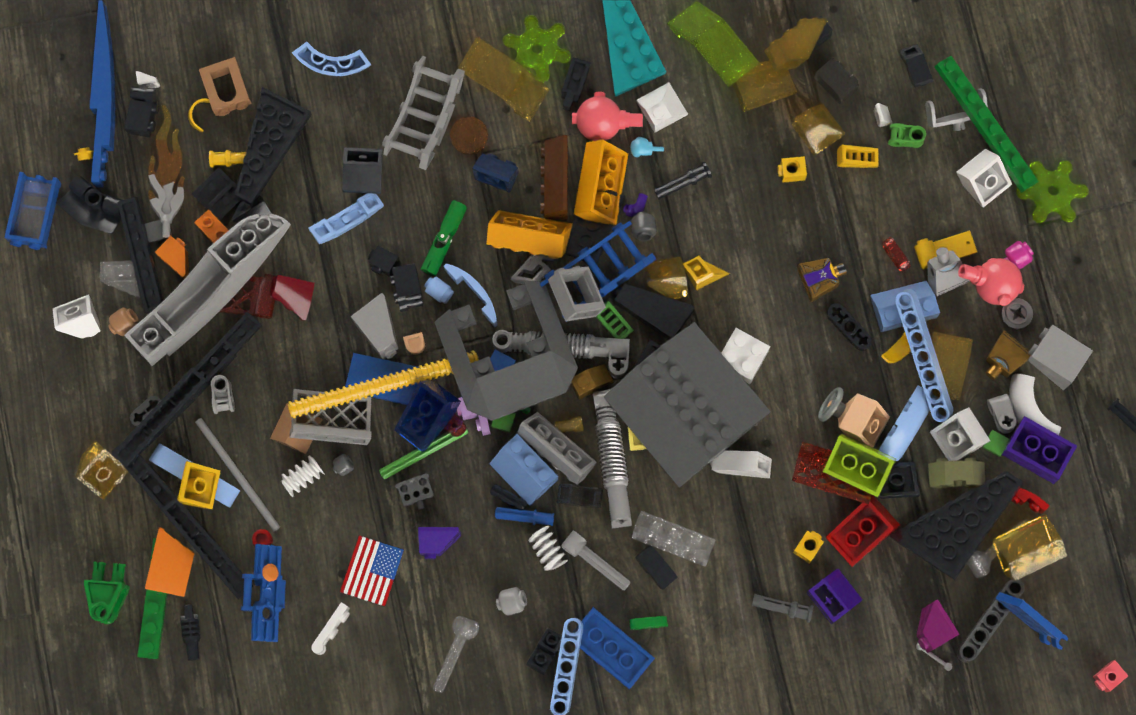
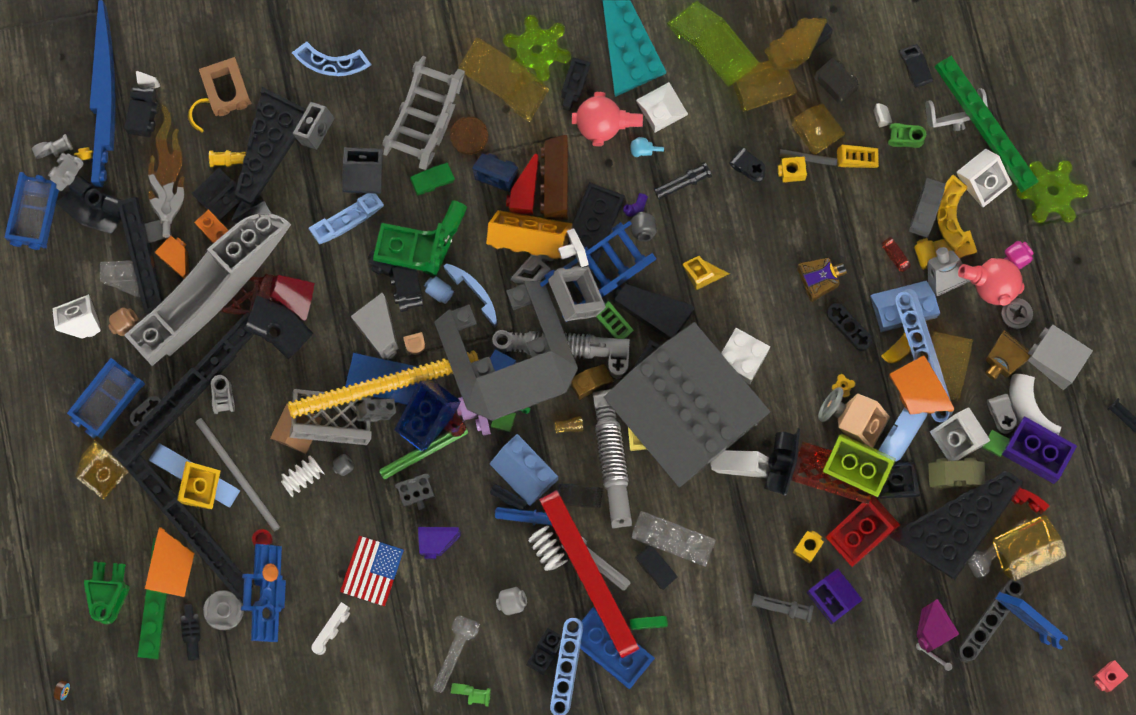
(56, 147): none -> light grey connector
(61, 690): none -> reddish brown tile
(66, 170): none -> light grey piece
(105, 399): none -> door
(223, 610): none -> light grey tile
(290, 329): none -> black panel
(313, 125): none -> dark grey brick
(375, 410): none -> dark grey piece
(410, 247): none -> green bracket
(432, 178): none -> green slope
(475, 695): none -> bright green connector
(523, 192): none -> red slope
(556, 448): light grey slope -> none
(574, 248): none -> white tile
(589, 574): none -> red beam
(601, 171): light orange slope -> none
(667, 277): clear yellow slope -> none
(746, 163): none -> black piece
(783, 462): none -> black panel
(809, 157): none -> dark grey bar
(848, 384): none -> yellow plate
(920, 388): none -> orange slope
(927, 207): none -> dark grey connector
(947, 214): none -> yellow tile

